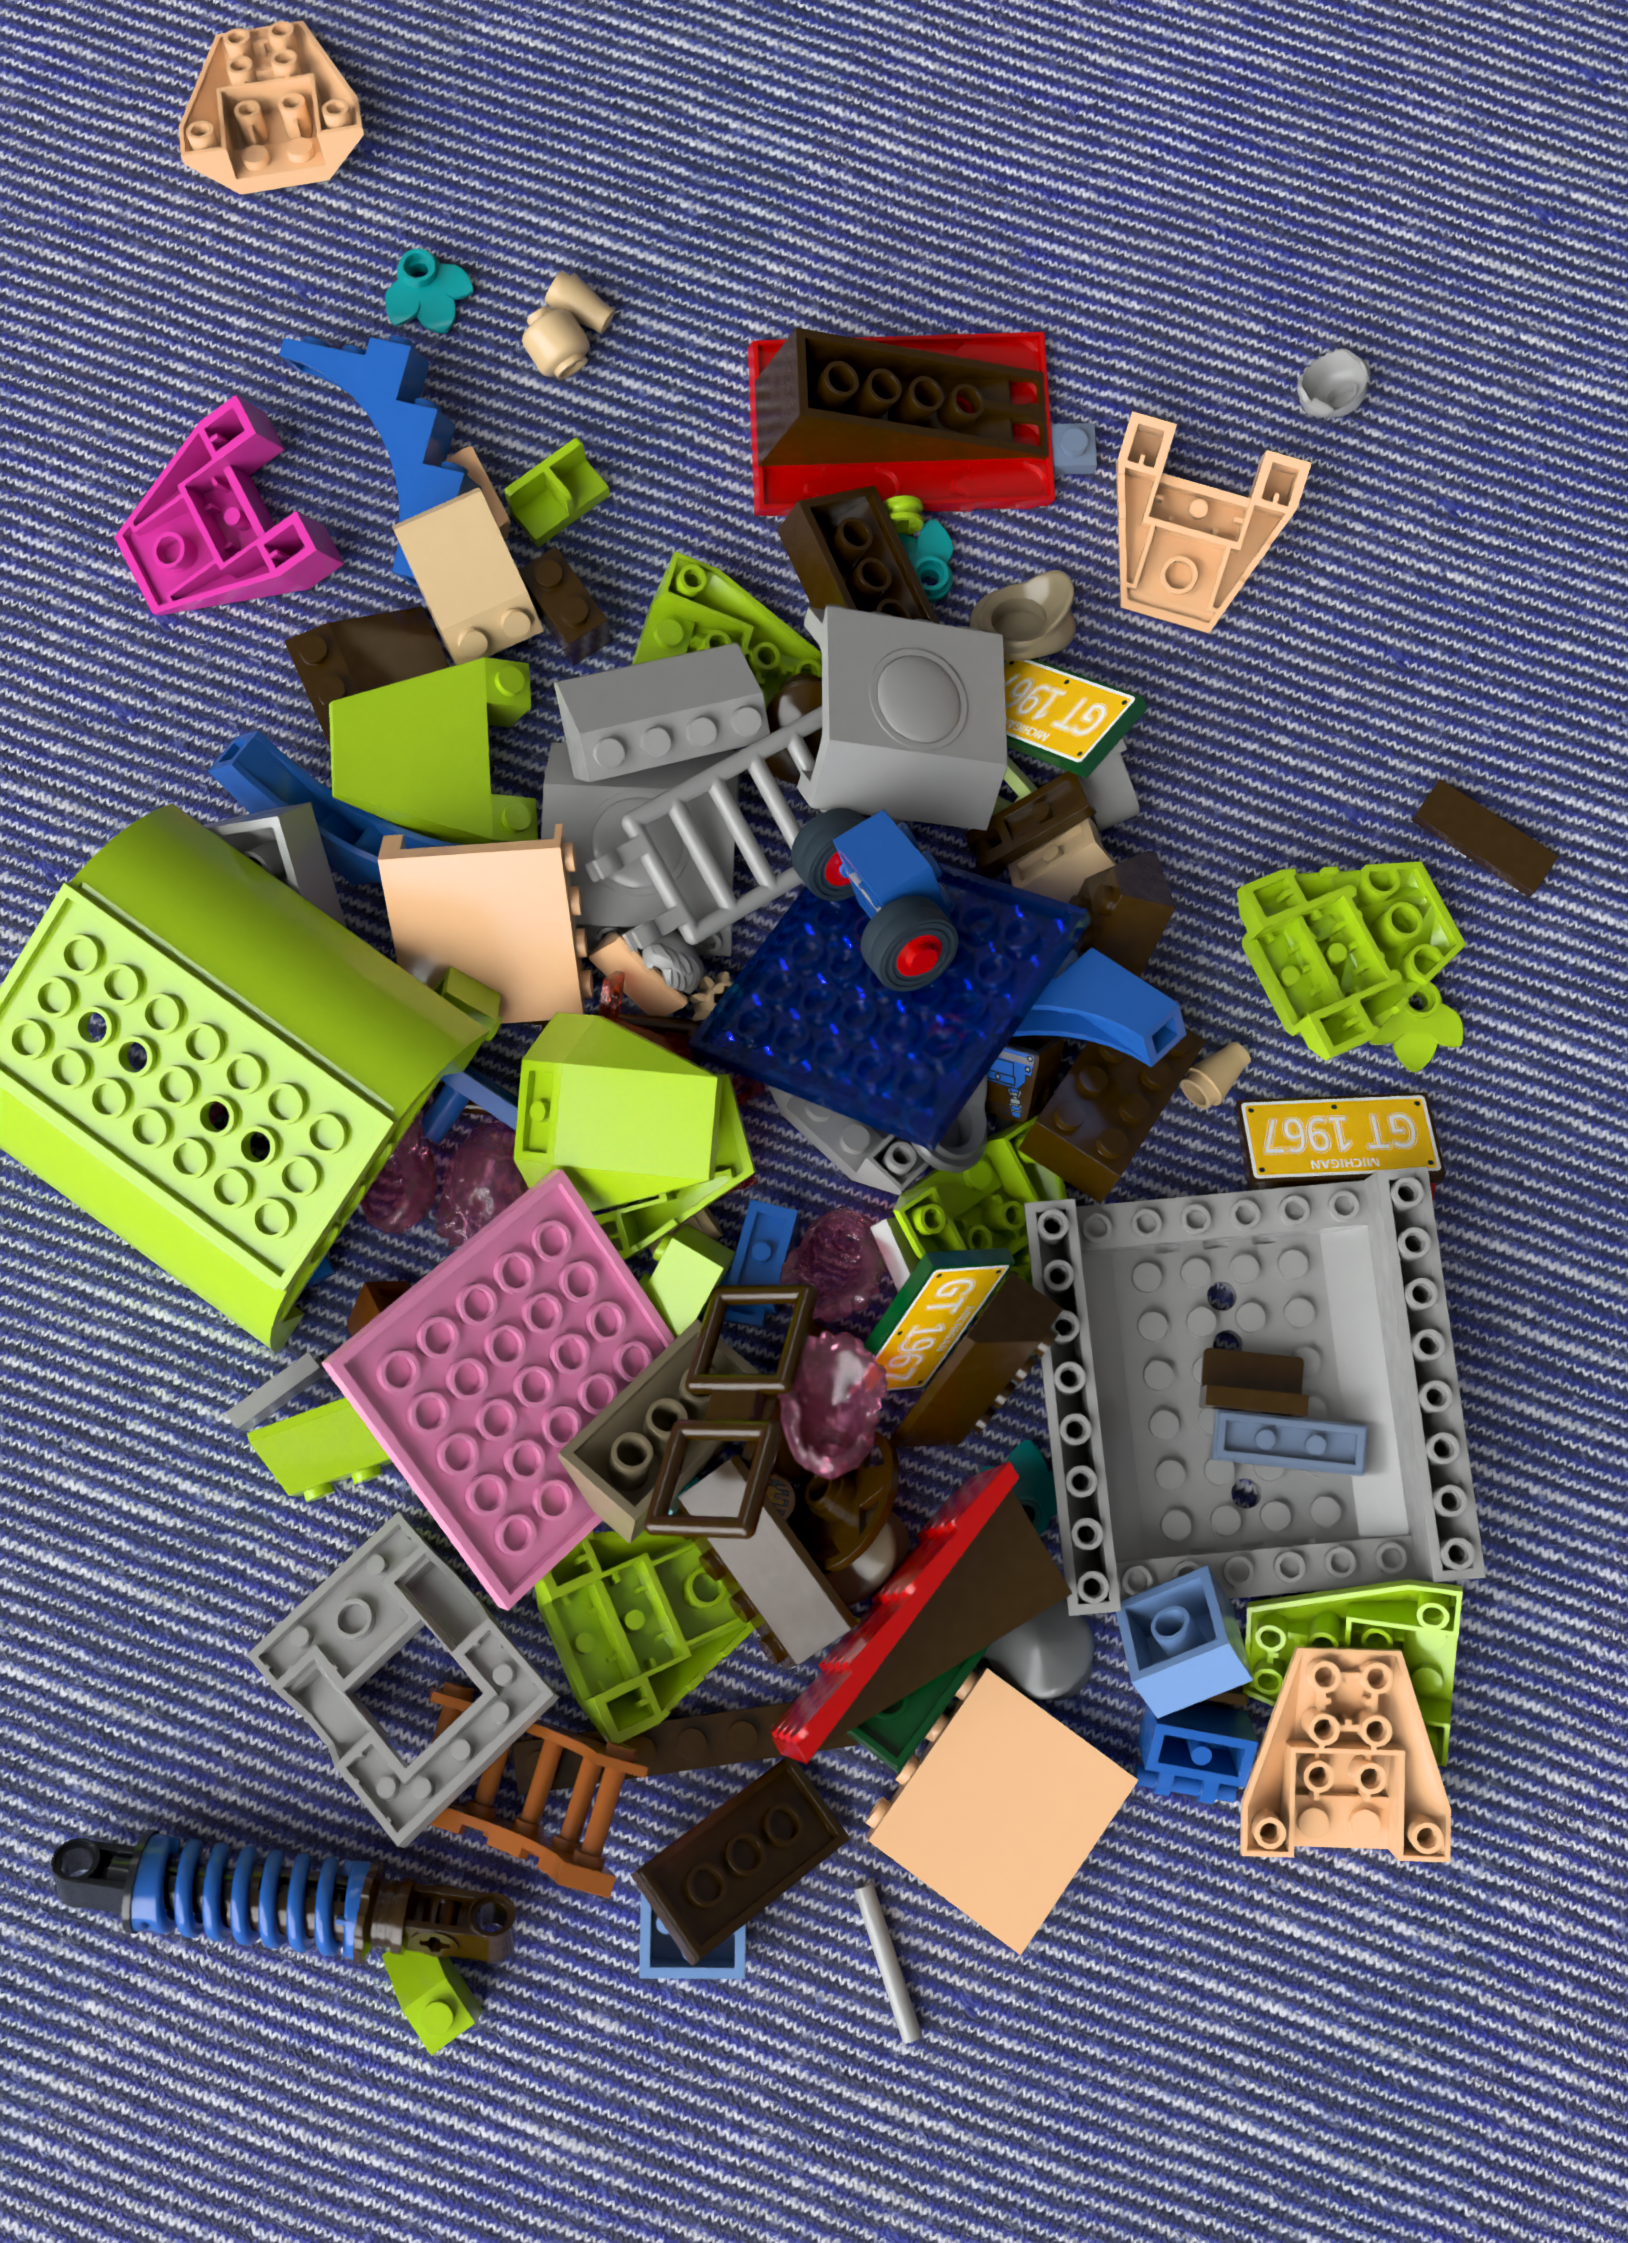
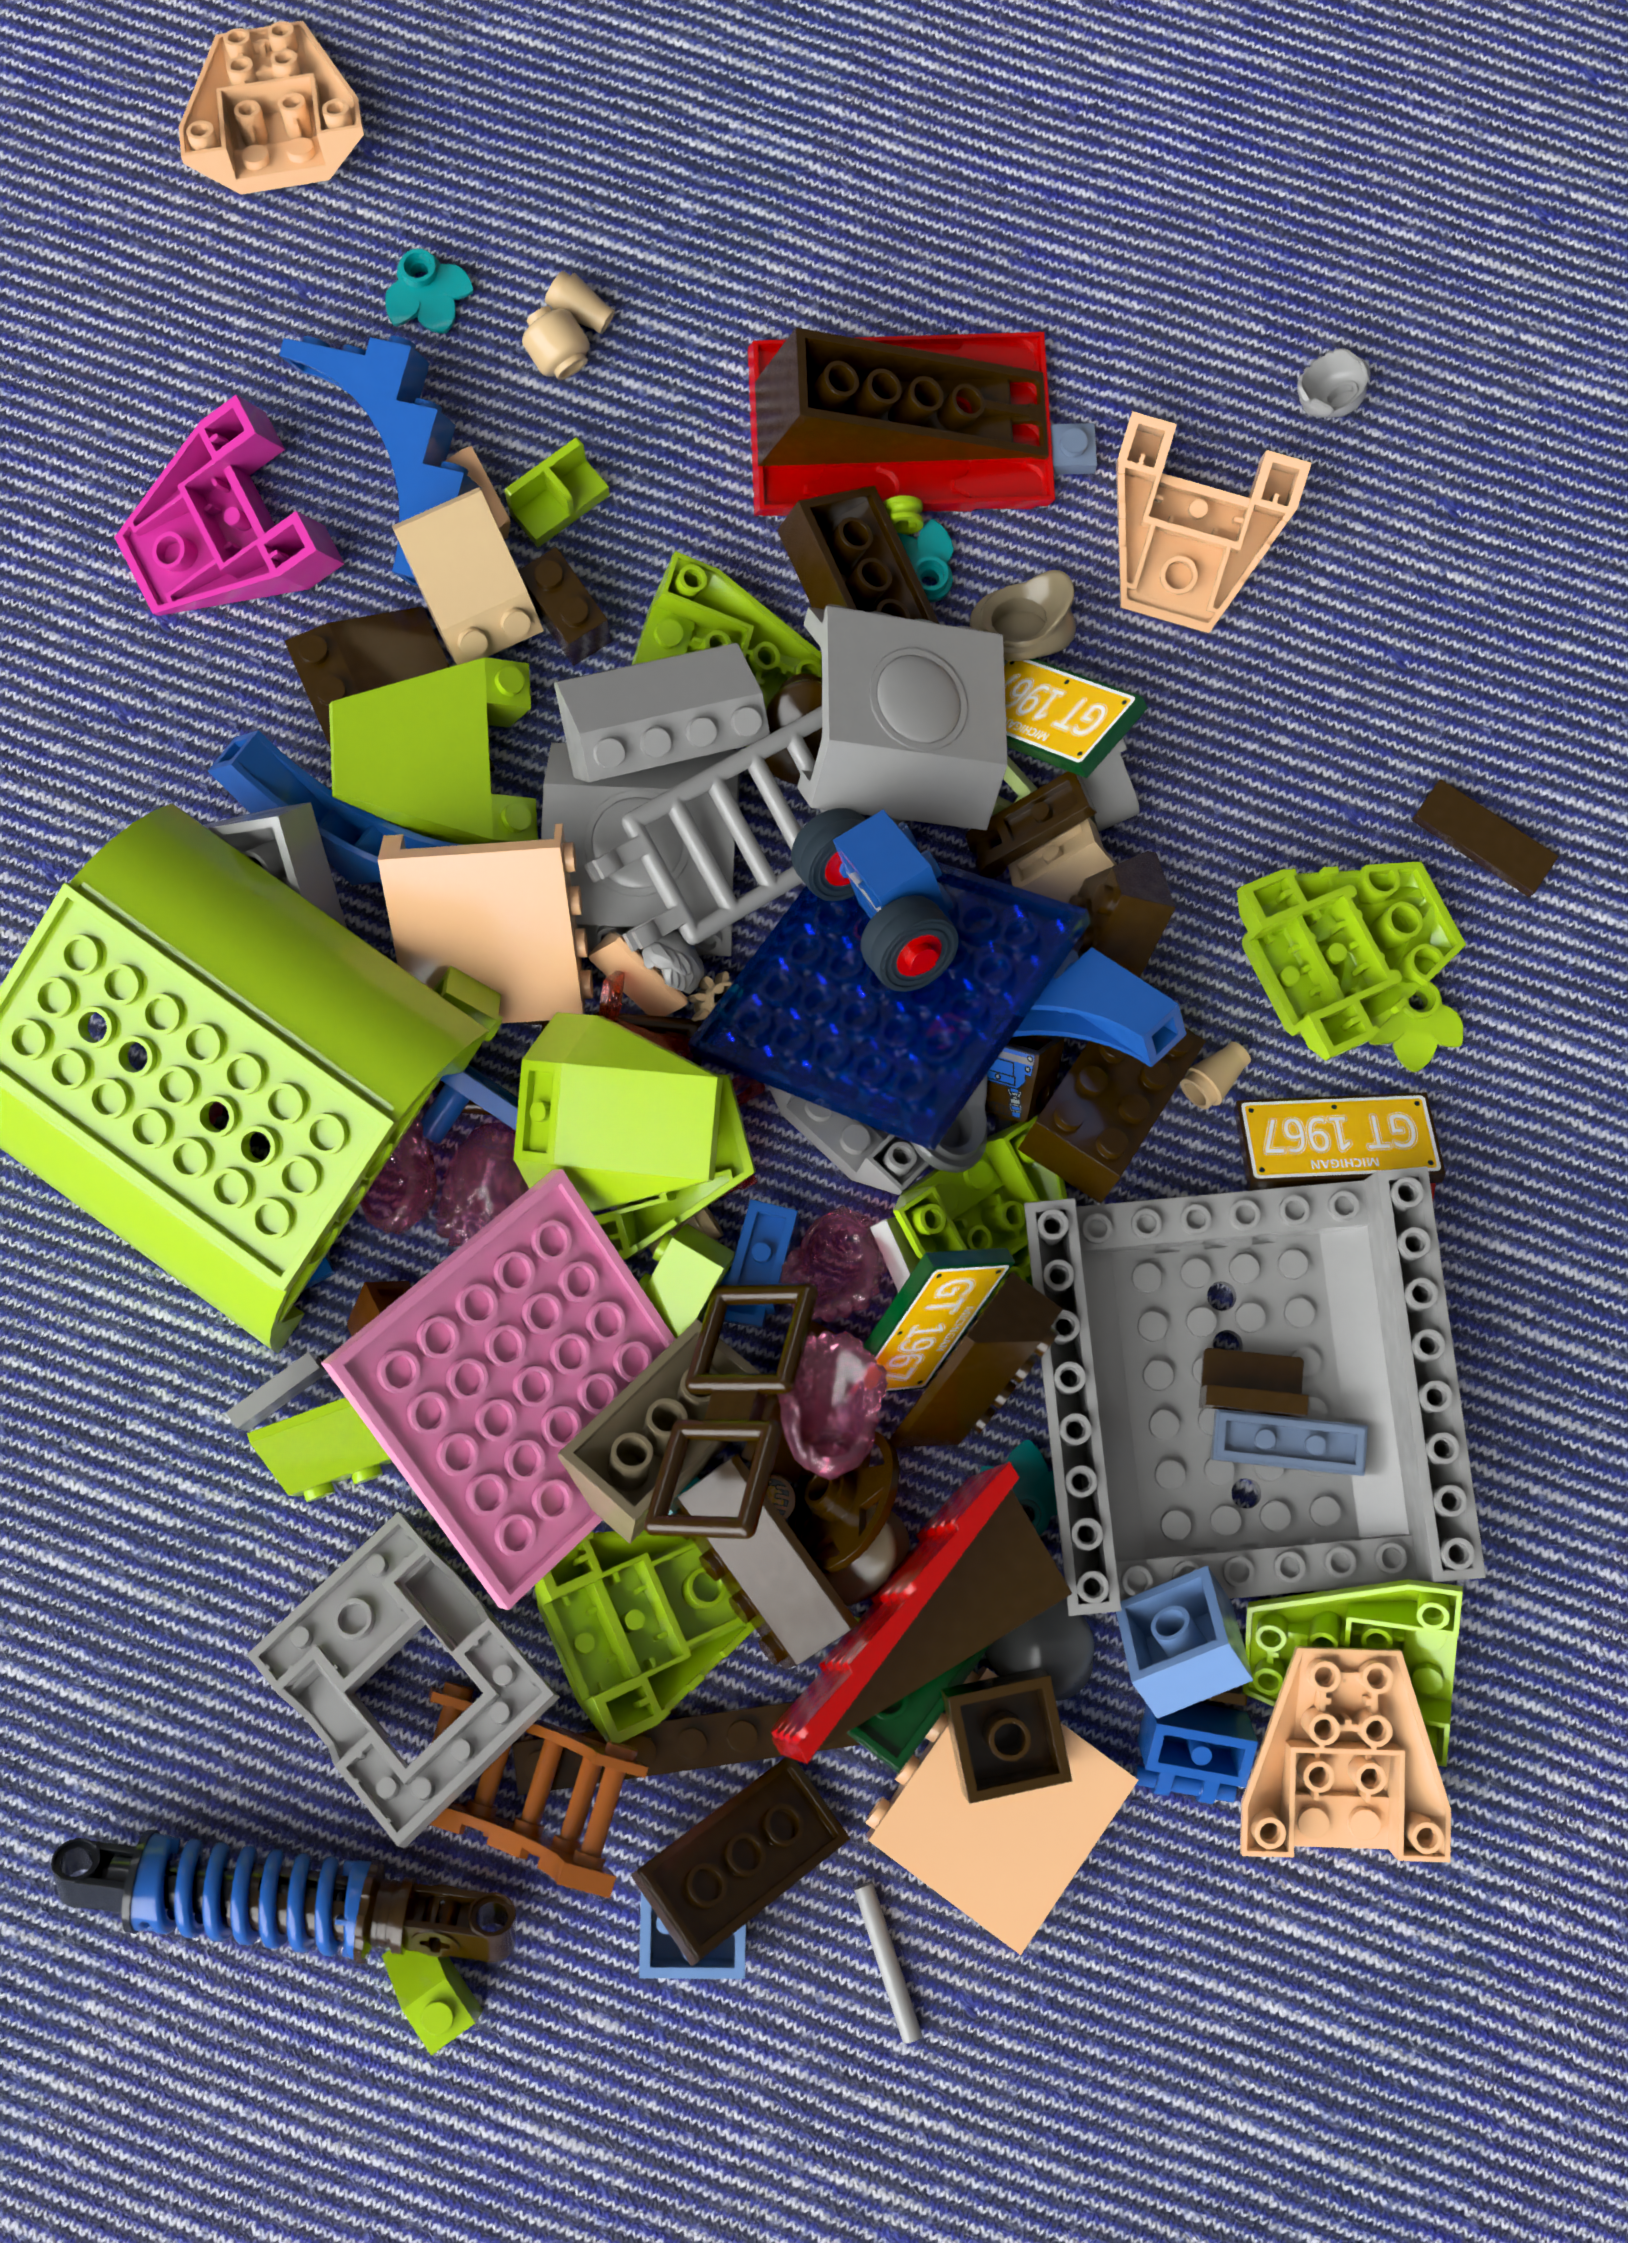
(1006, 1735): none -> dark brown brick

